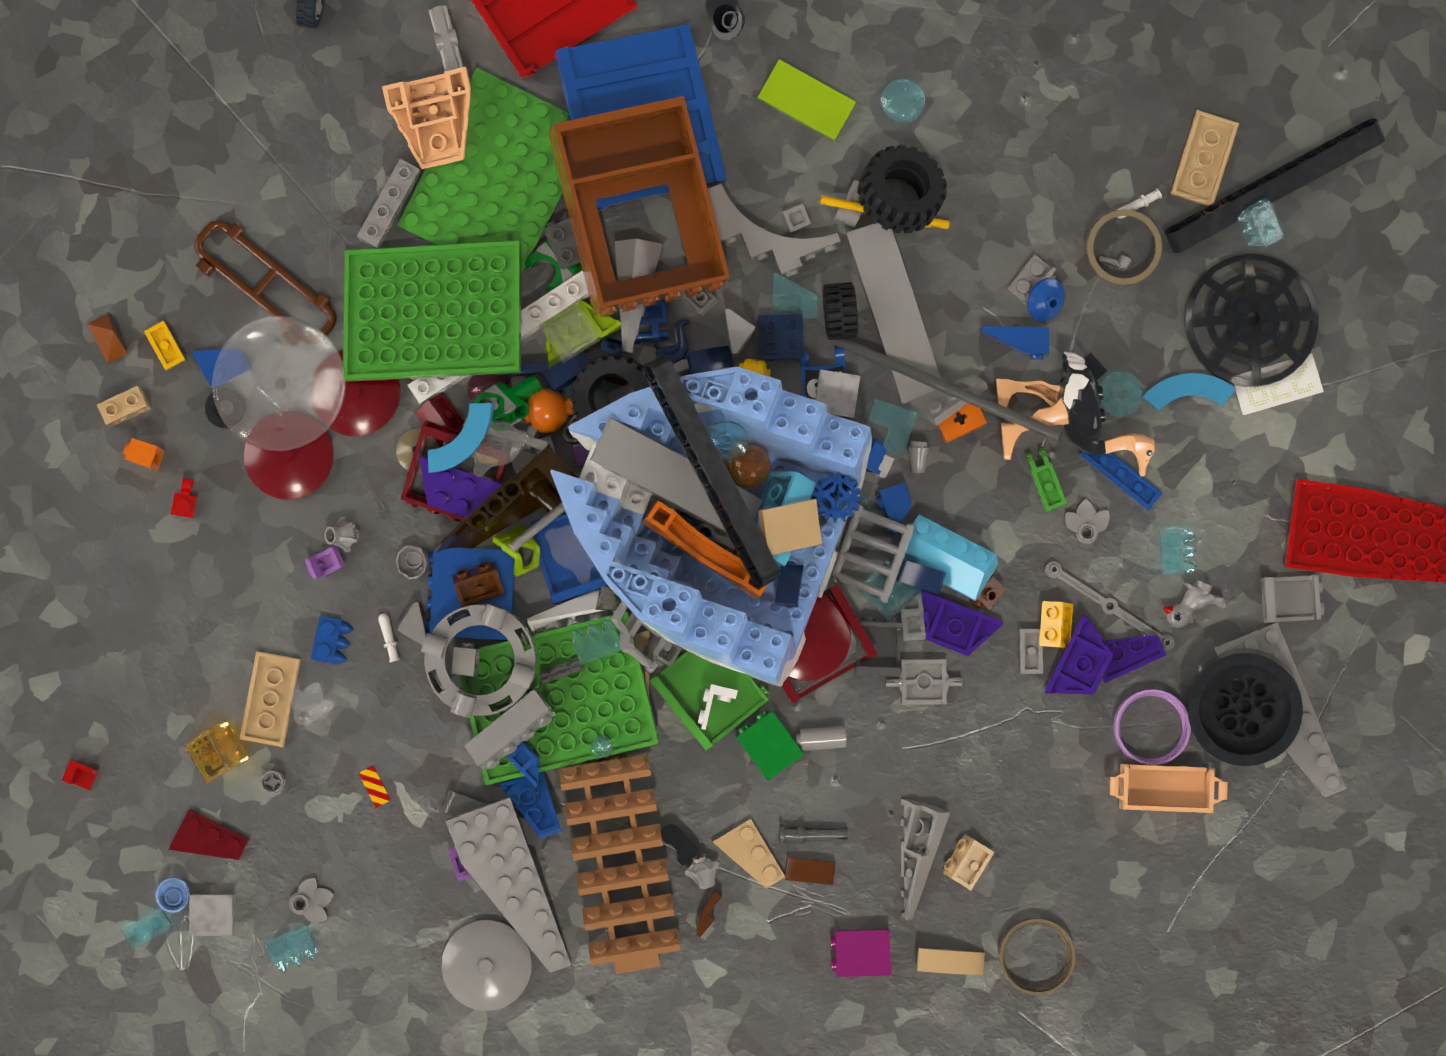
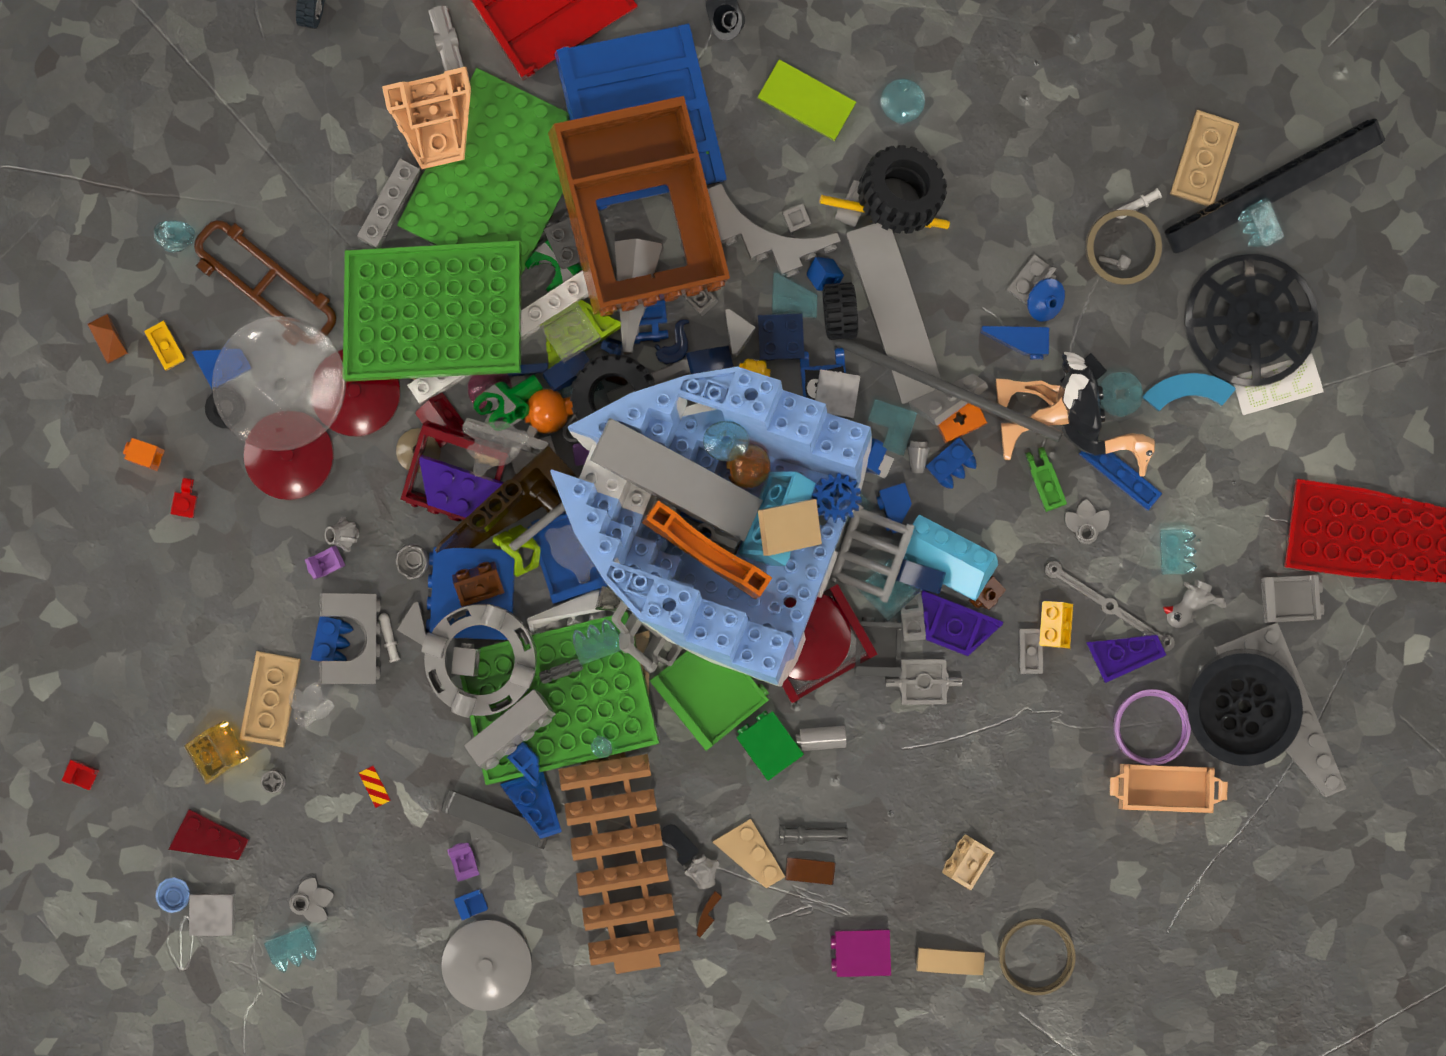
(123, 406): tan brick -> none
(147, 929): clear light blue plate -> none
(174, 235): none -> clear light blue piece
(363, 610): none -> light grey arch
(466, 442): dark azure tile -> none
(471, 904): none -> blue panel
(500, 862): light grey wing -> none
(711, 471): black beam -> none
(723, 693): white bracket -> none
(789, 585): dark blue slope -> none
(824, 272): none -> blue panel
(922, 835): light grey wedge -> none
(951, 462): none -> blue plate
(1082, 662): dark purple wing -> none

